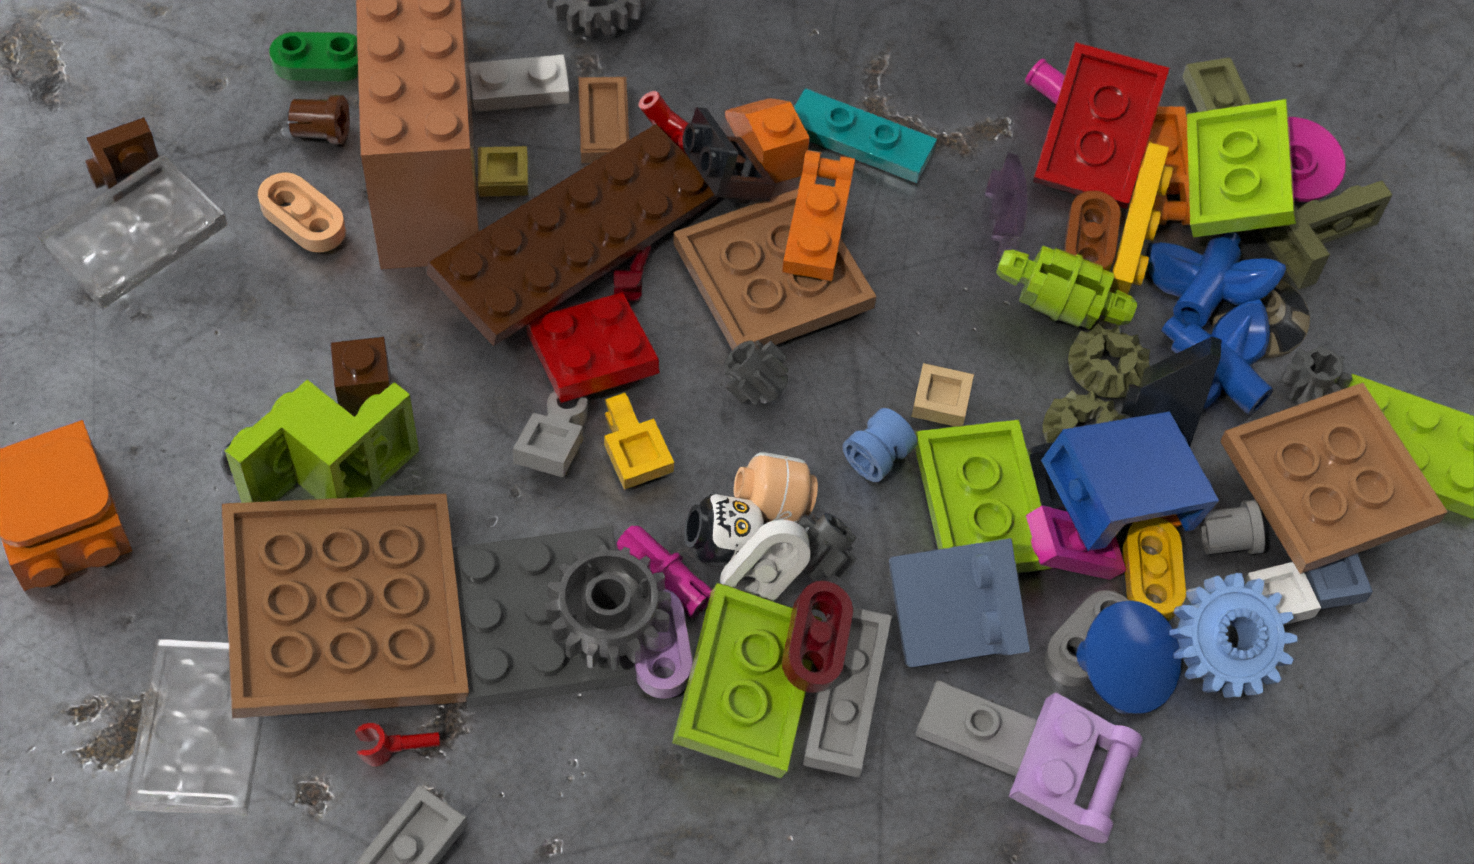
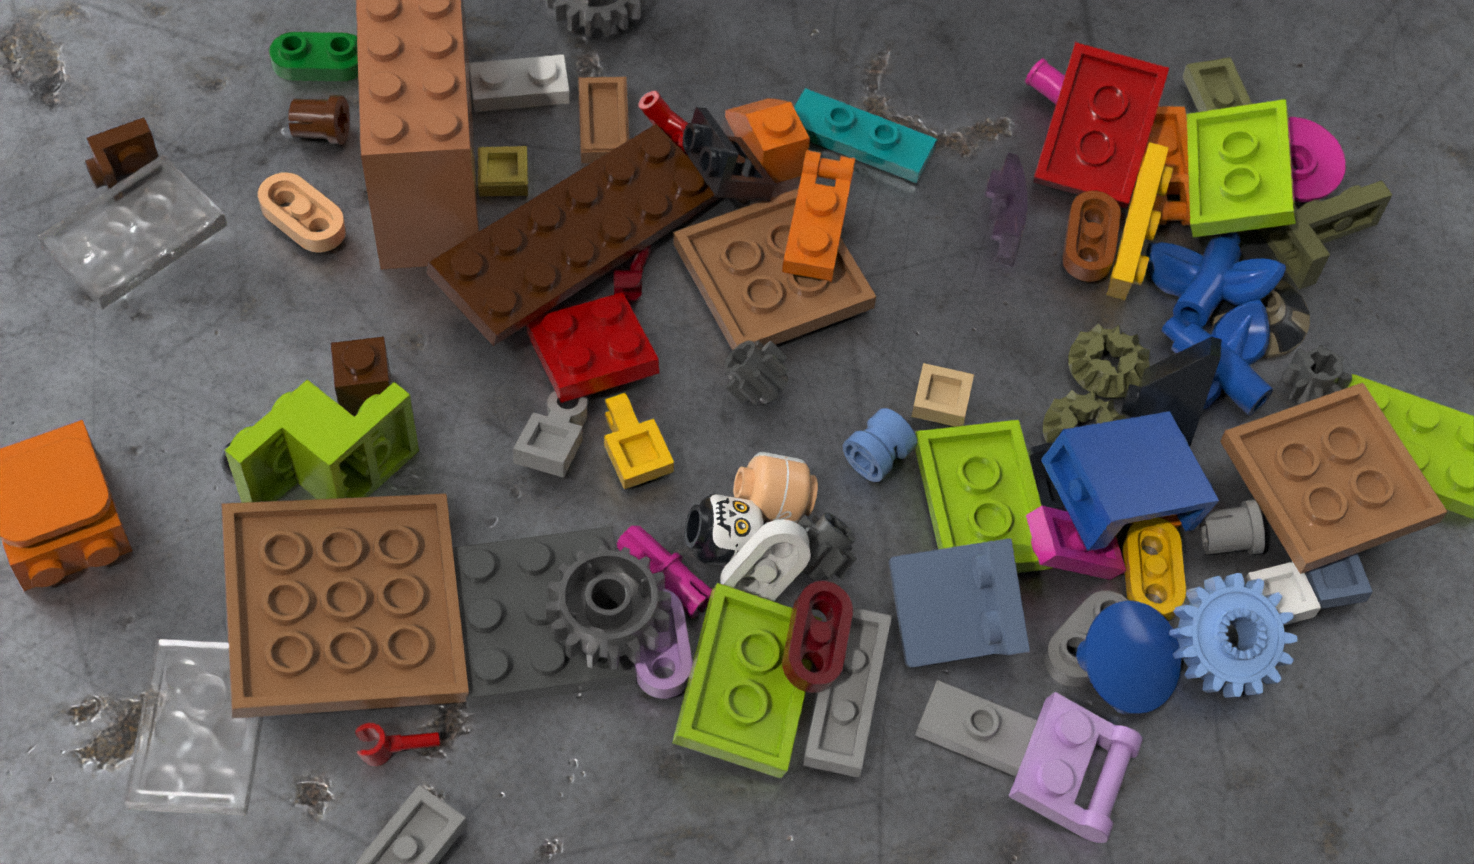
(1066, 287): lime piece -> none

